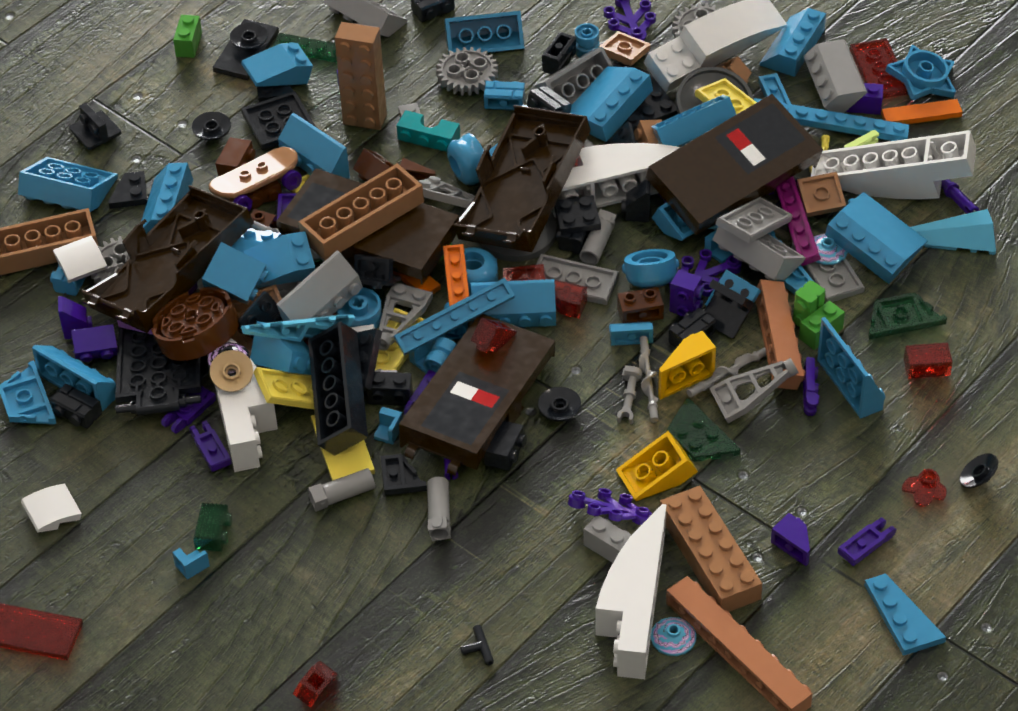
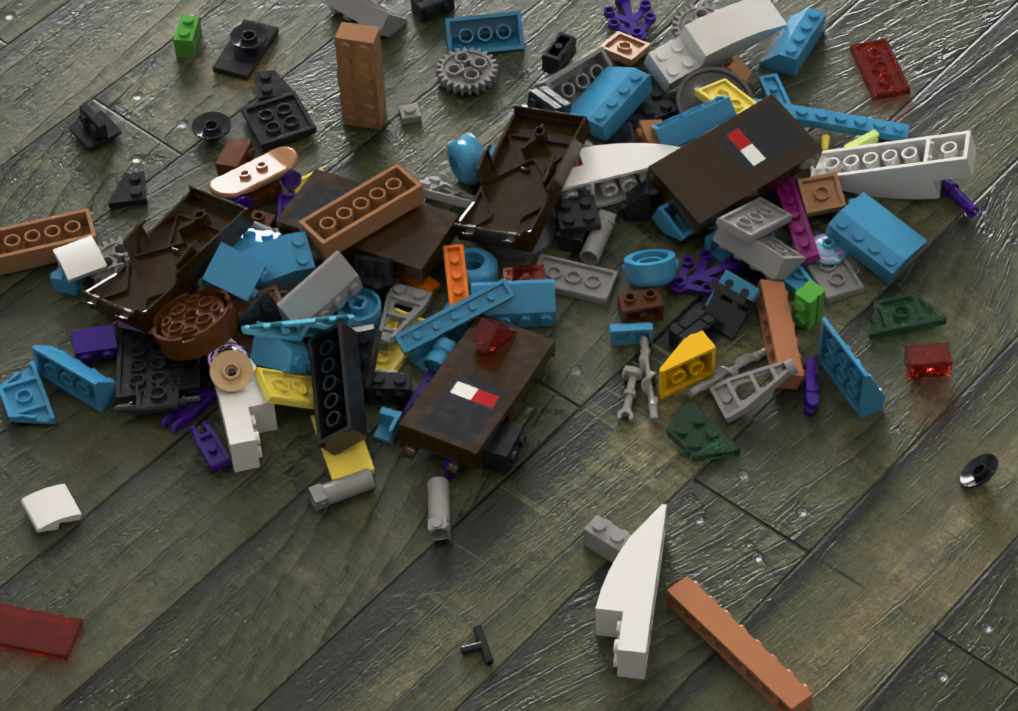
(65, 184): dark azure slope -> none
(72, 316): dark purple slope -> none
(76, 406): black brick -> none
(166, 192): dark azure slope -> none
(192, 563): dark azure panel -> none
(212, 527): clear green brick -> none
(279, 66): dark azure slope -> none
(311, 47): clear green plate -> none
(314, 147): dark azure slope -> none
(314, 683): clear red slope -> none
(370, 164): reddish brown brick -> none
(400, 476): black wing -> none
(412, 130): teal arch -> none
(417, 171): reddish brown piece -> none
(503, 95): dark azure brick -> none
(559, 404): black dish -> none
(570, 298): clear red slope -> none
(586, 38): dark azure wheel -> none
(610, 506): dark purple plant -> none
(656, 468): yellow slope -> none
(673, 643): dish -> none
(685, 293): dark purple brick -> none
(711, 550): medium nougat brick -> none
(792, 537): dark purple slope -> none
(811, 325): bright green brick -> none
(835, 75): light grey slope -> none
(865, 541): dark purple hinge -> none
(871, 102): dark purple slope -> none
(905, 621): dark azure wing -> none
(923, 73): dark azure plate -> none
(923, 112): orange tile -> none
(924, 490): clear red plate -> none
(964, 231): medium azure wedge -> none

